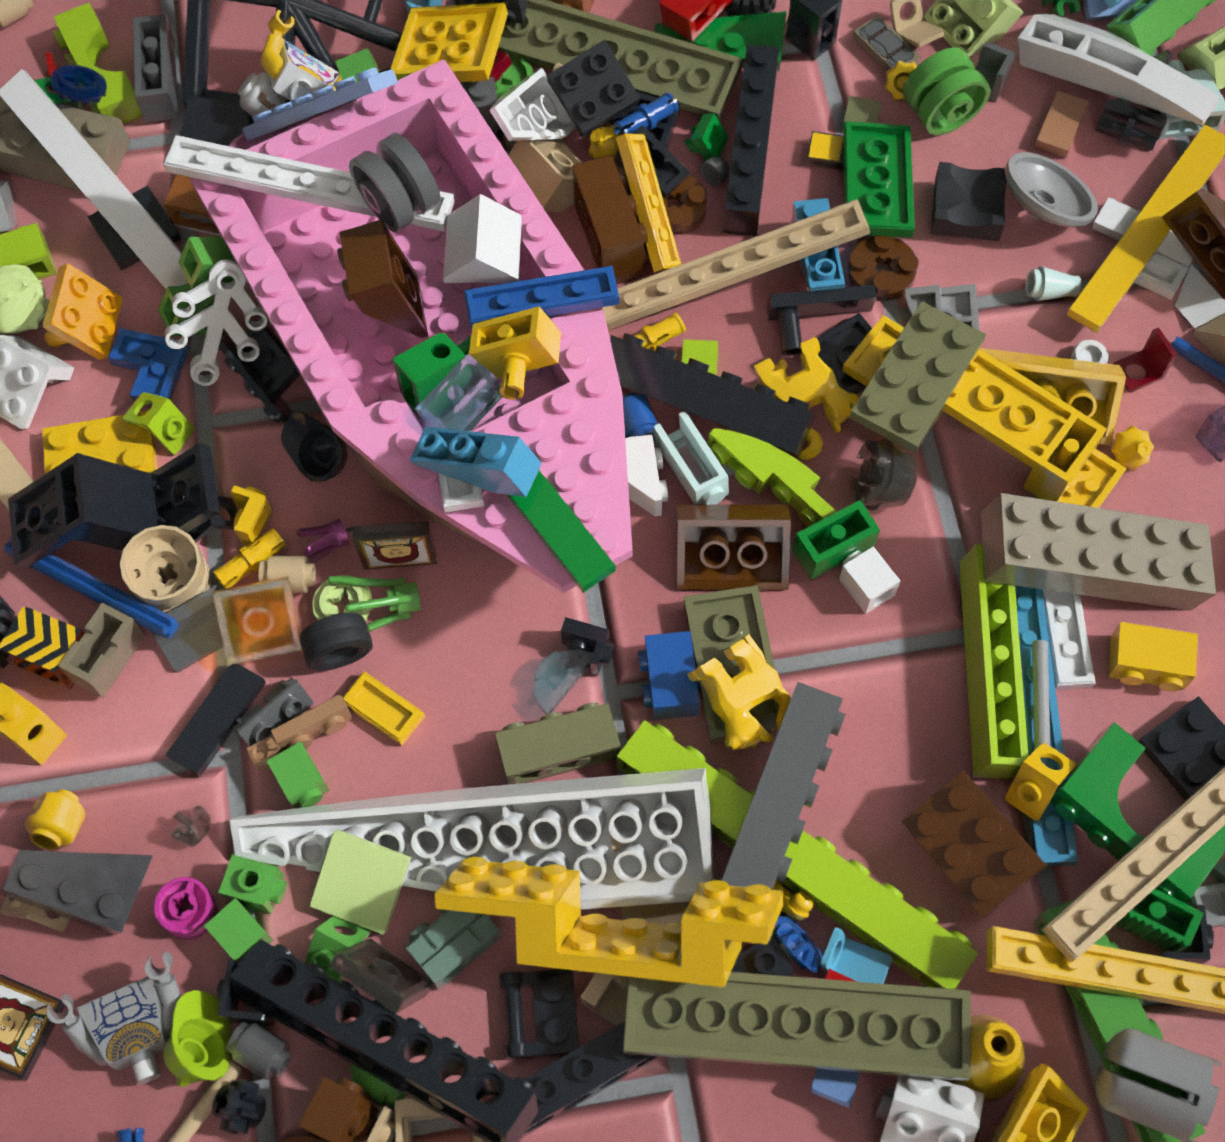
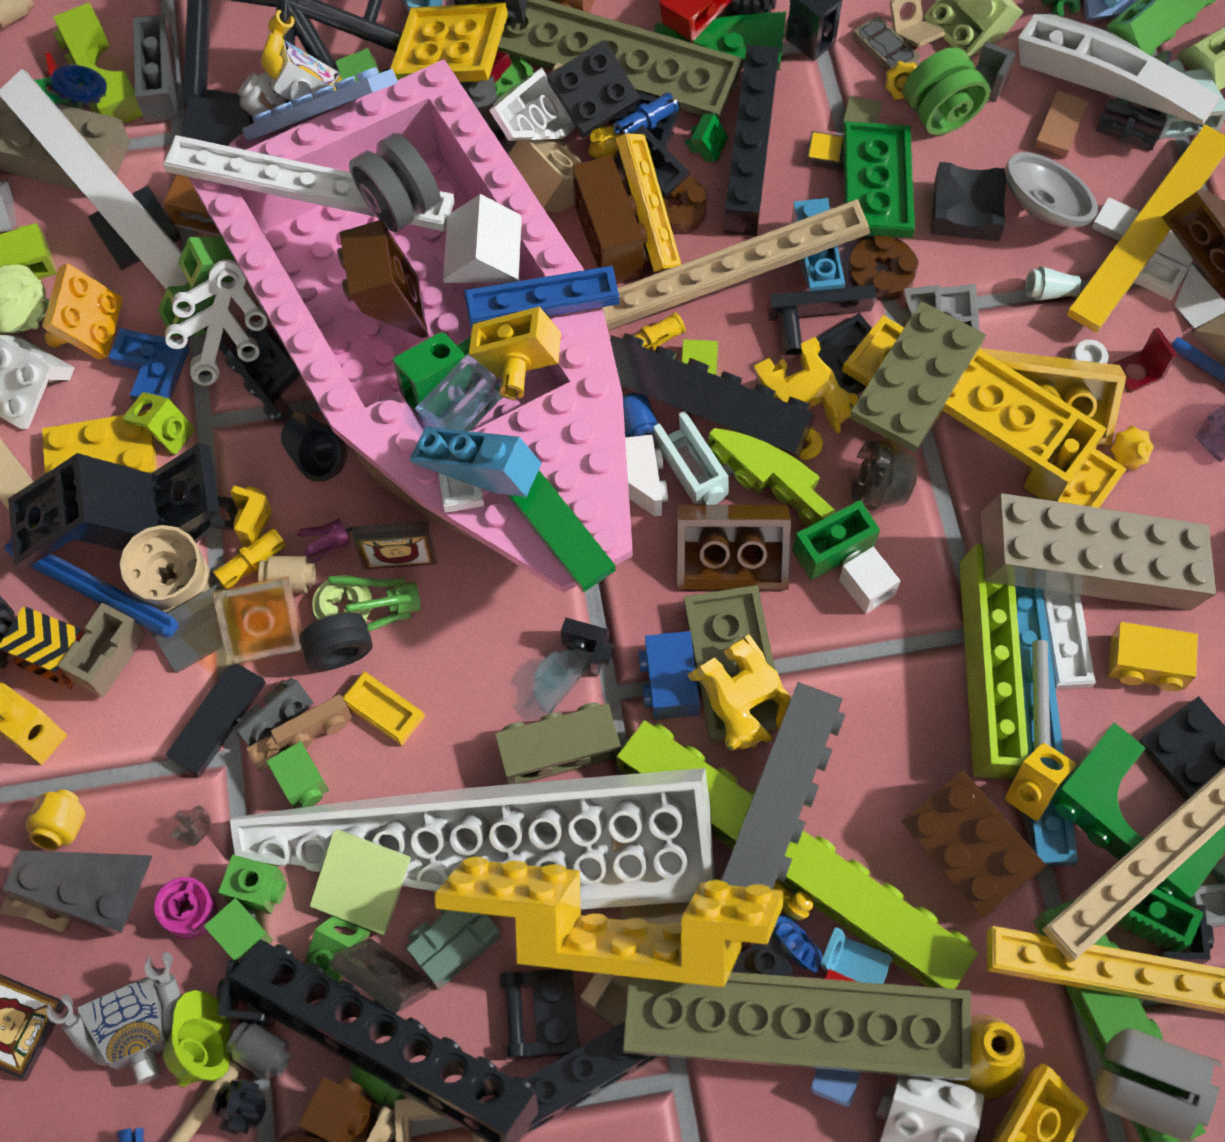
(714, 170): dark grey hinge -> none

